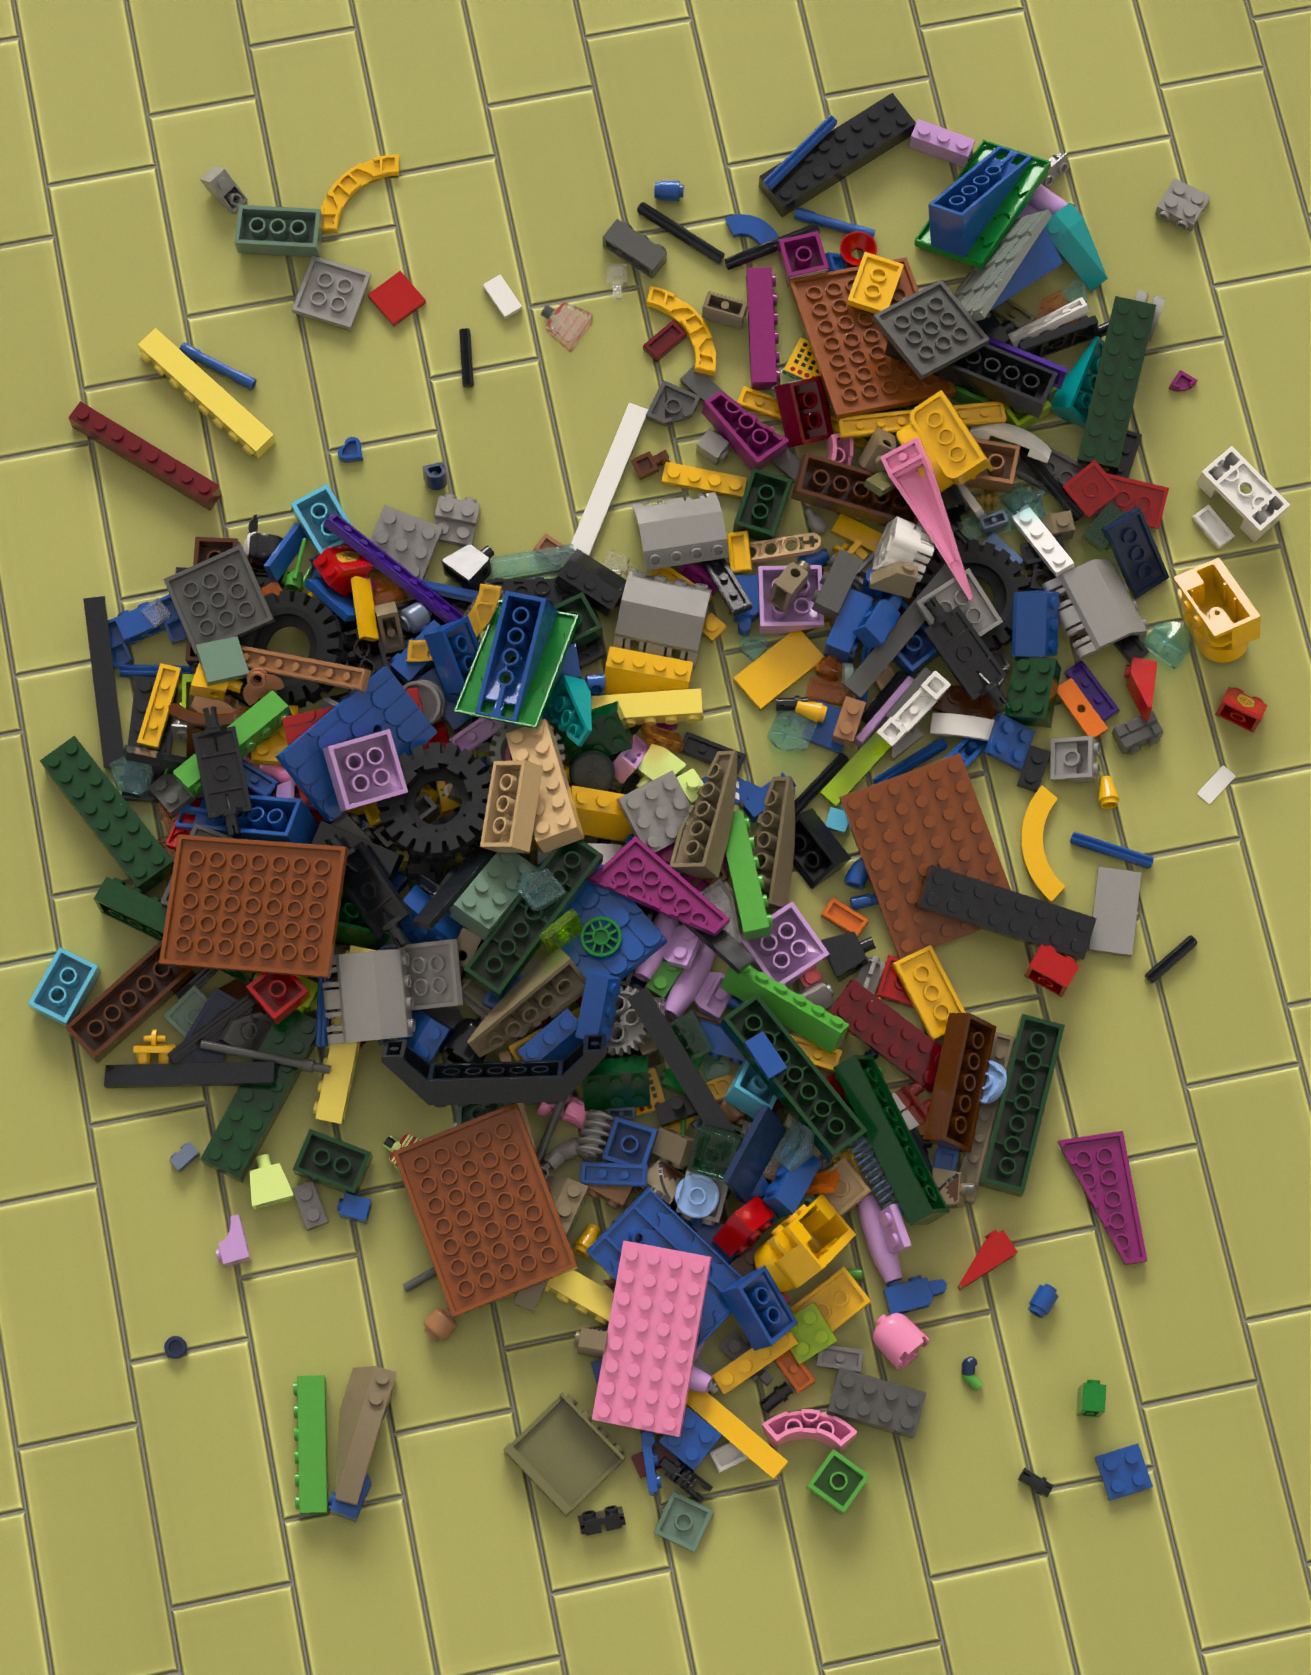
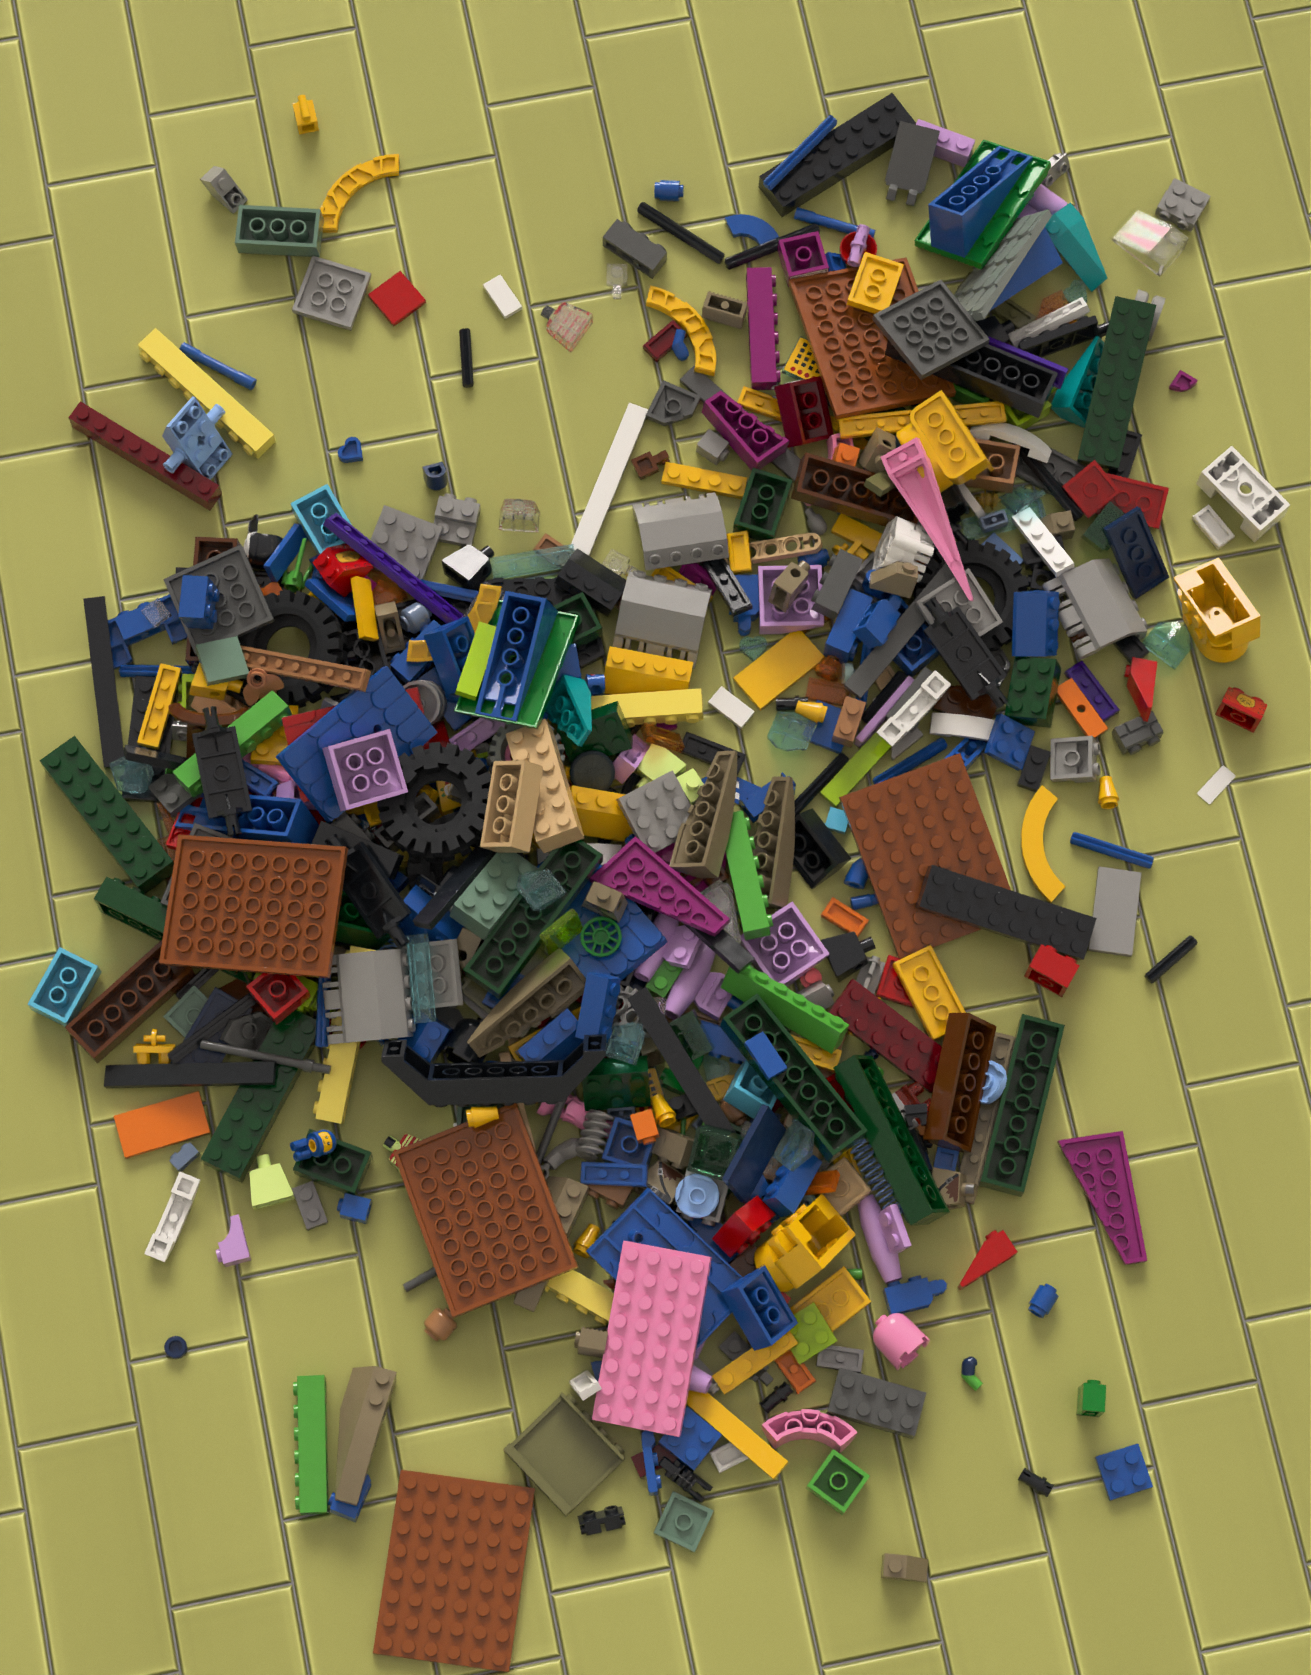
(162, 1124): none -> orange tile
(173, 1217): none -> white slope
(196, 440): none -> light blue slope
(198, 602): none -> blue brick
(305, 115): none -> yellow brick
(316, 1145): none -> blue piece
(421, 978): none -> clear light blue tile
(454, 1571): none -> dark orange plate
(476, 662): none -> lime tile
(481, 1115): none -> yellow cone
(519, 515): none -> clear torso
(585, 1385): none -> white tile
(605, 901): none -> dark tan torso
(626, 1042): none -> clear light blue slope
(645, 1127): none -> orange brick
(663, 1112): none -> yellow cone
(678, 346): none -> blue arm
(713, 627): yellow plate -> none
(731, 707): none -> white tile
(846, 454): none -> orange brick
(858, 245): none -> lavender pin
(904, 1568): none -> dark tan slope
(911, 160): none -> dark grey tile
(915, 1111): none -> black tile
(1151, 241): none -> clear slope

